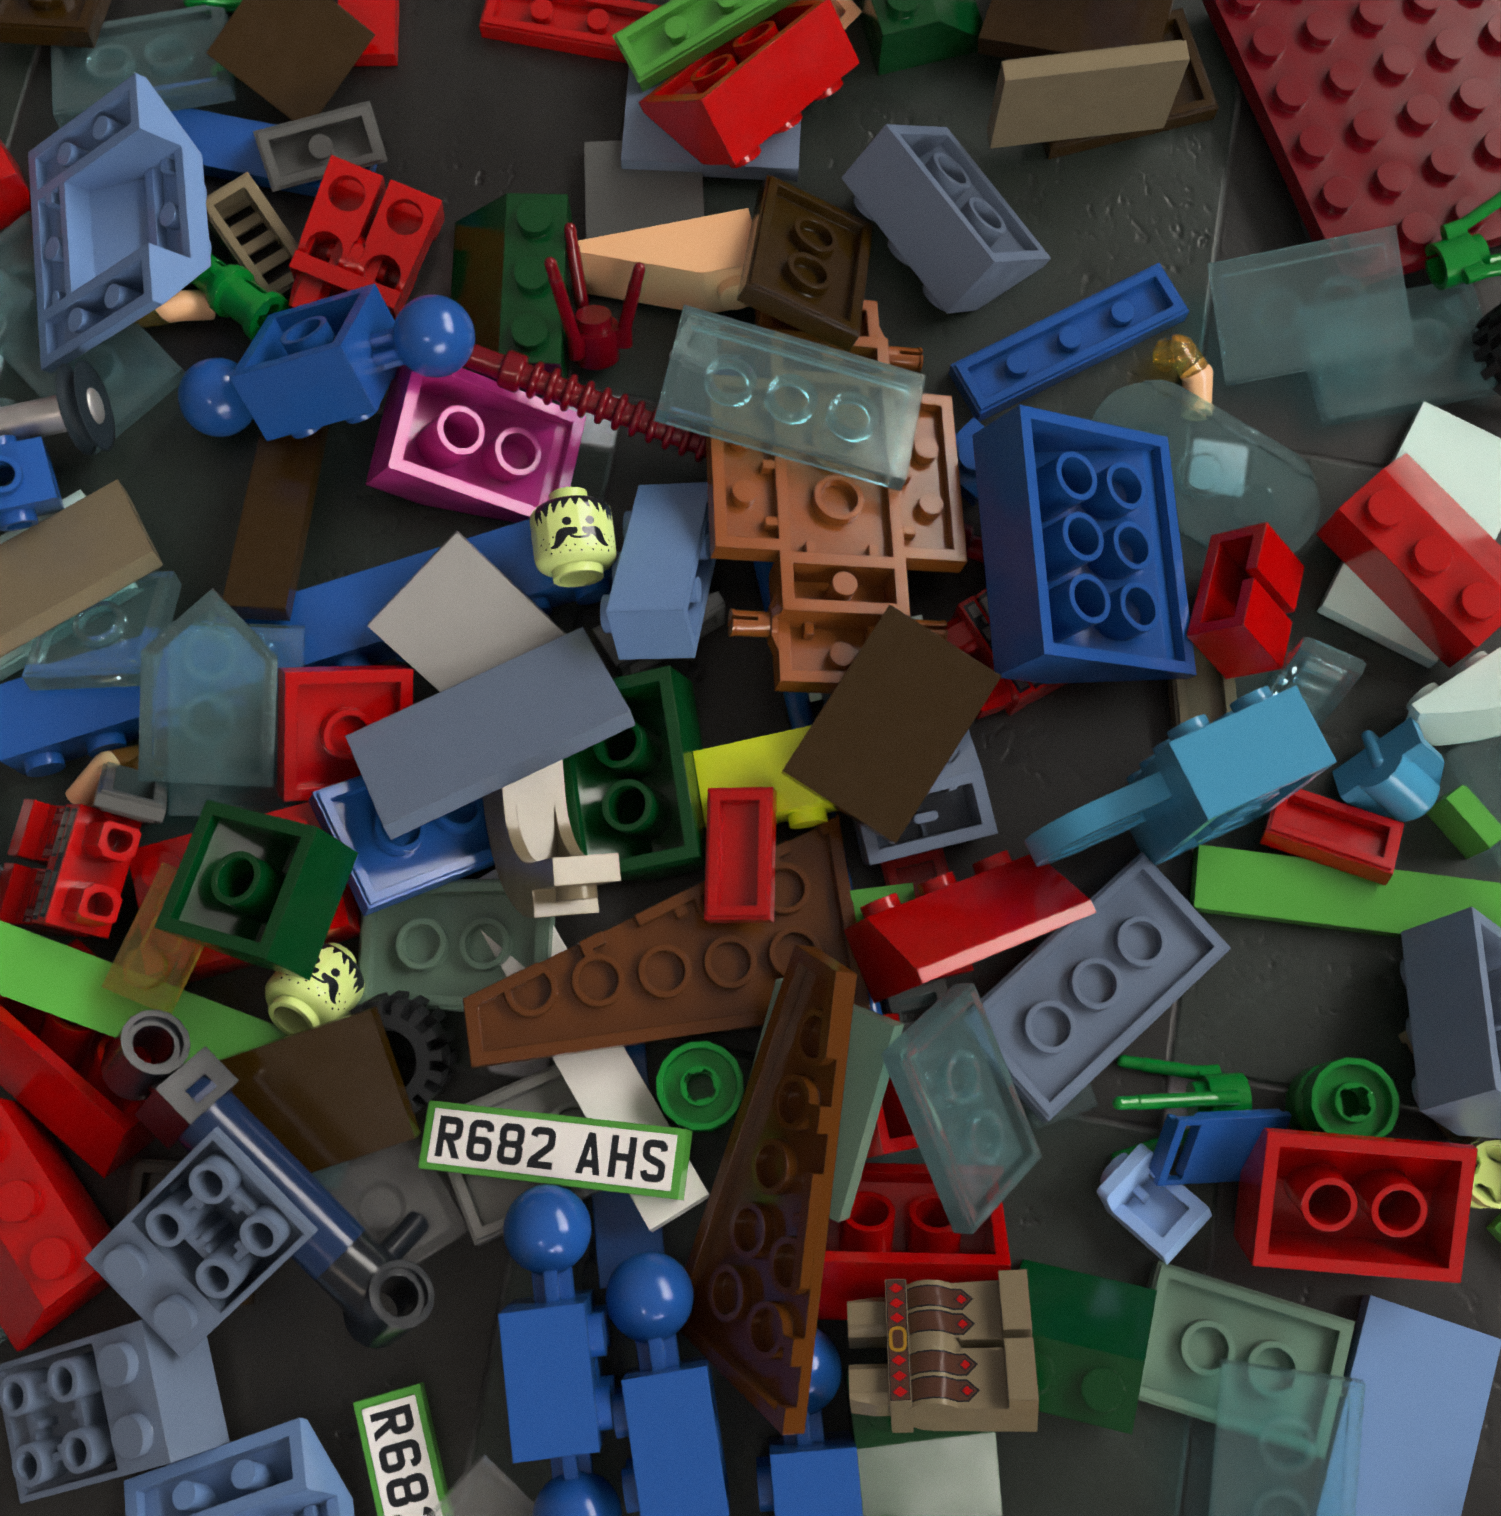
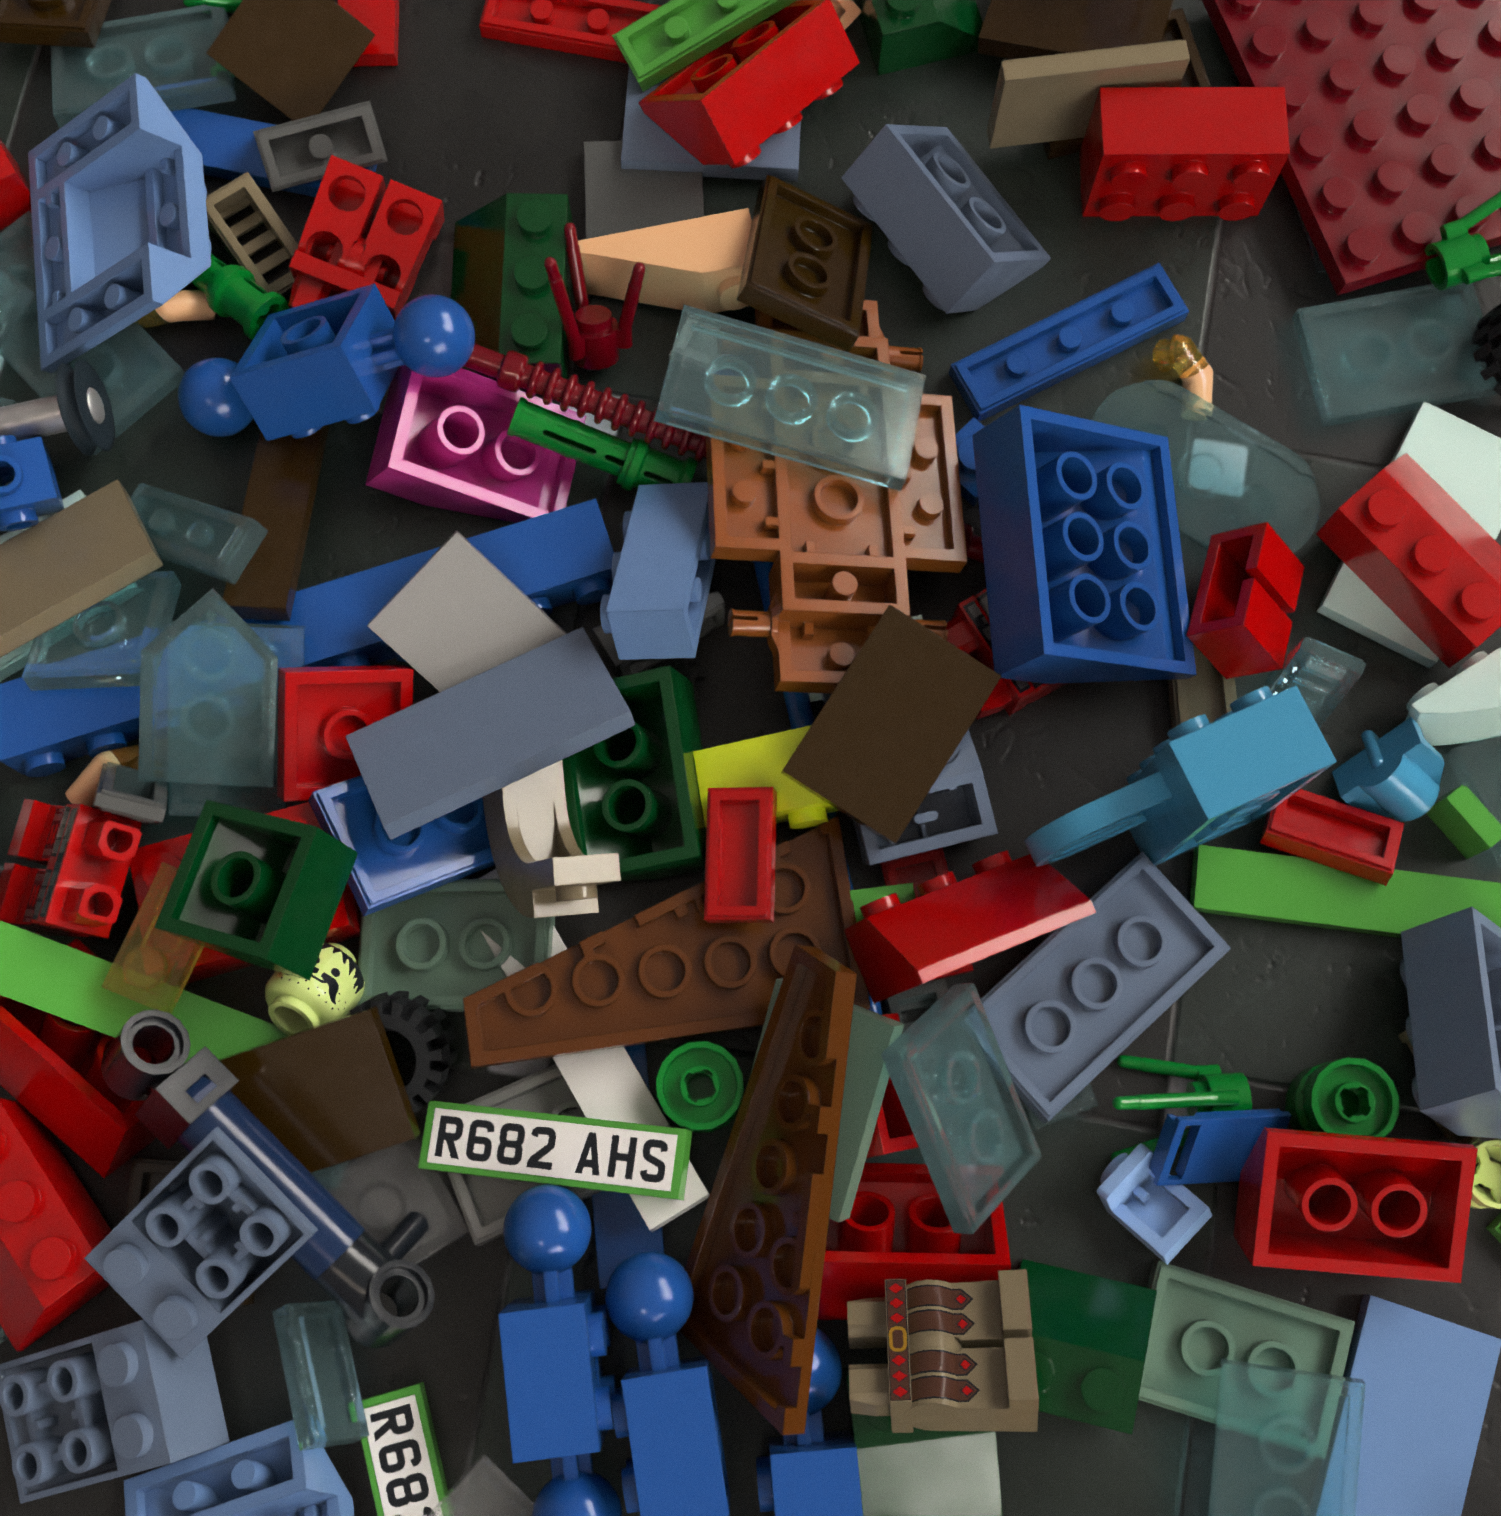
(198, 533): none -> clear light blue tile
(320, 1374): none -> clear light blue tile
(573, 537): yellowish green head -> none
(631, 461): none -> green pin
(1183, 152): none -> red brick
(1311, 306): clear light blue tile -> none

